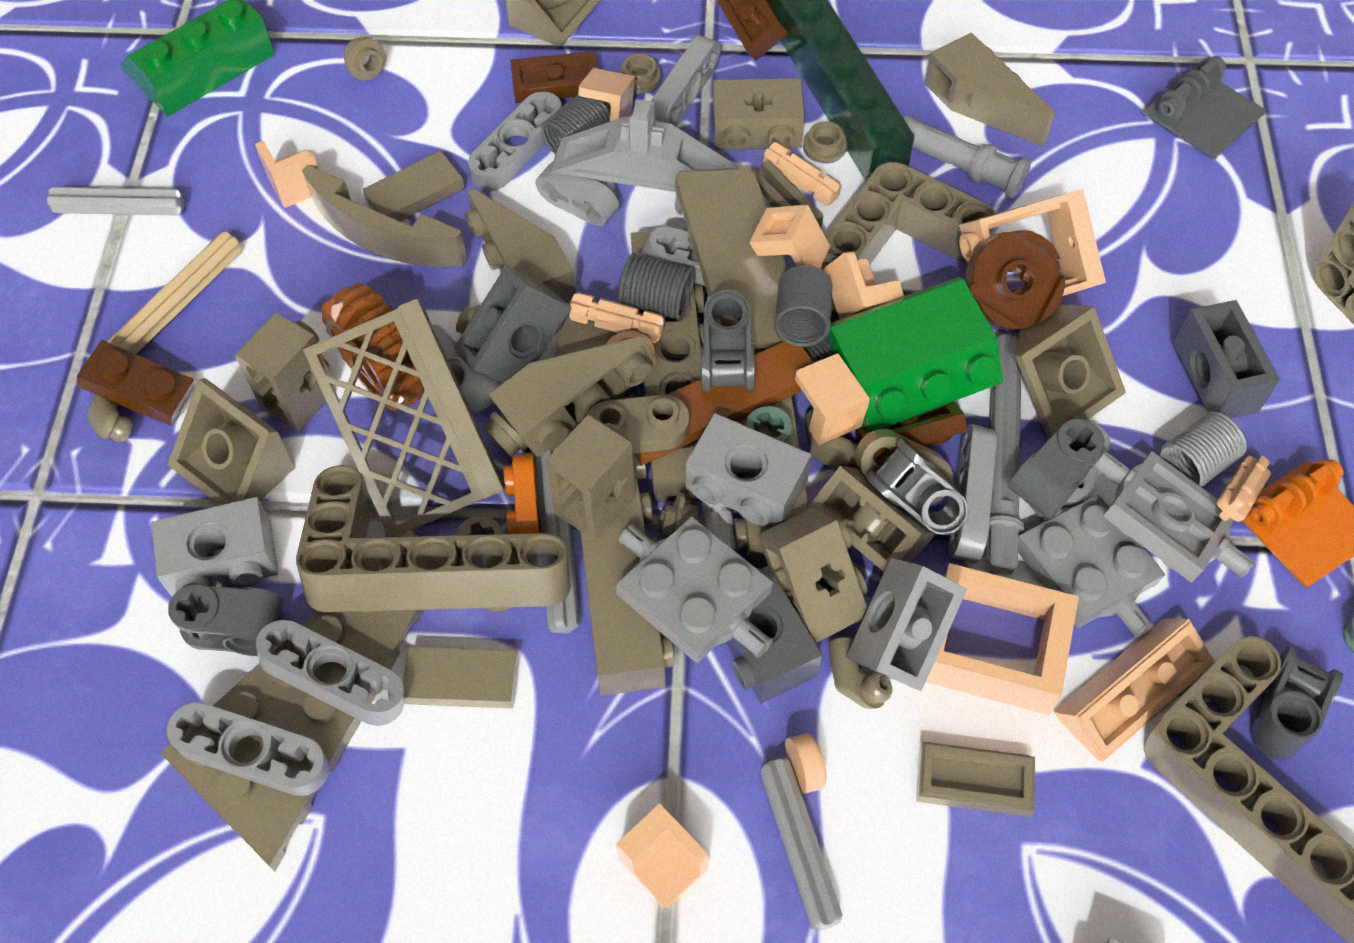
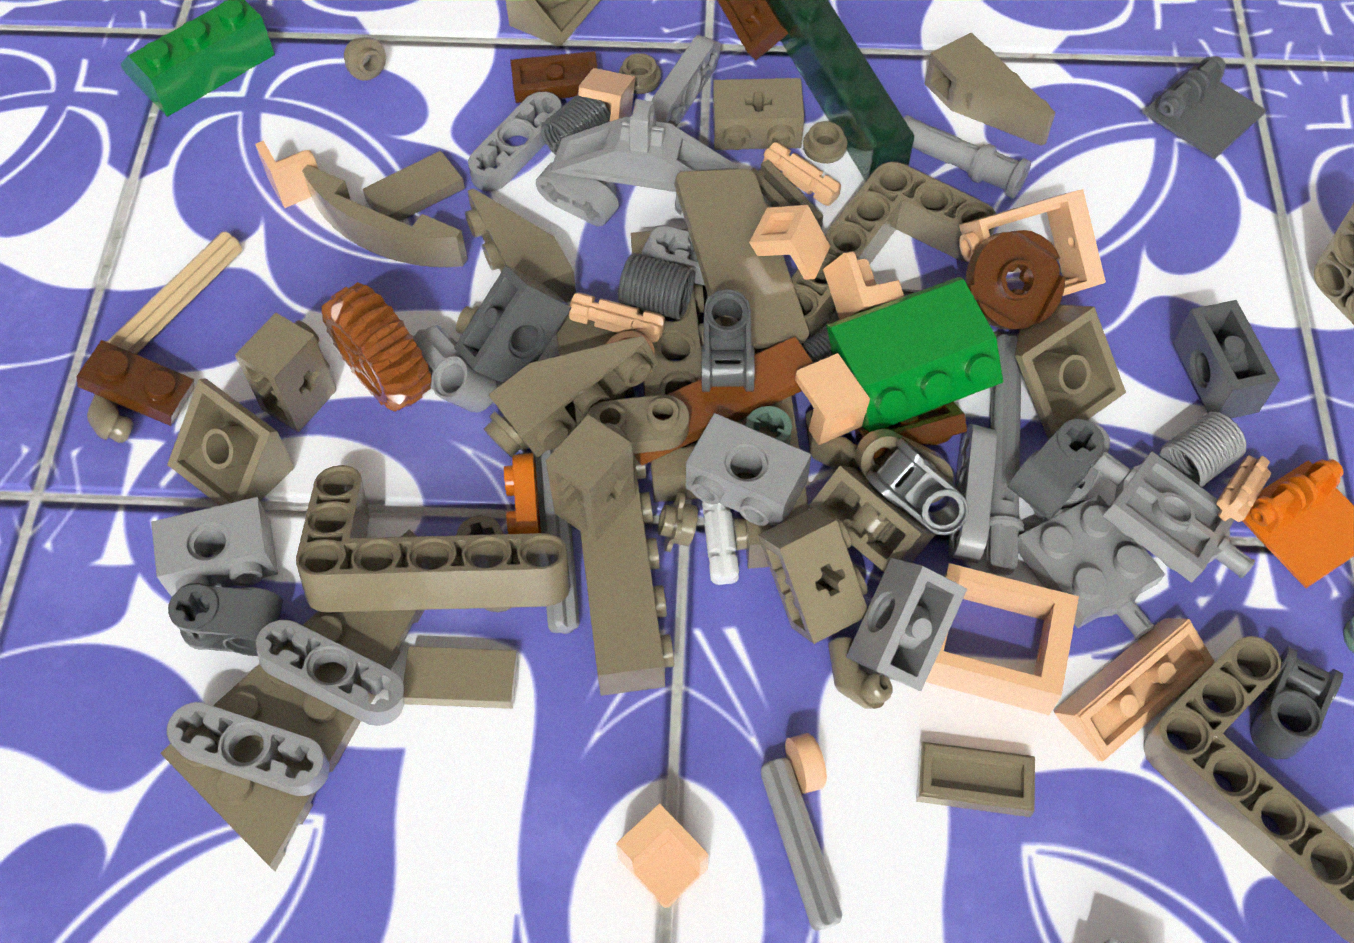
(116, 200): axle -> none
(448, 403): fence -> none
(694, 590): light grey plate -> none
(790, 658): dark grey brick -> none
(803, 306): dark grey piece -> none

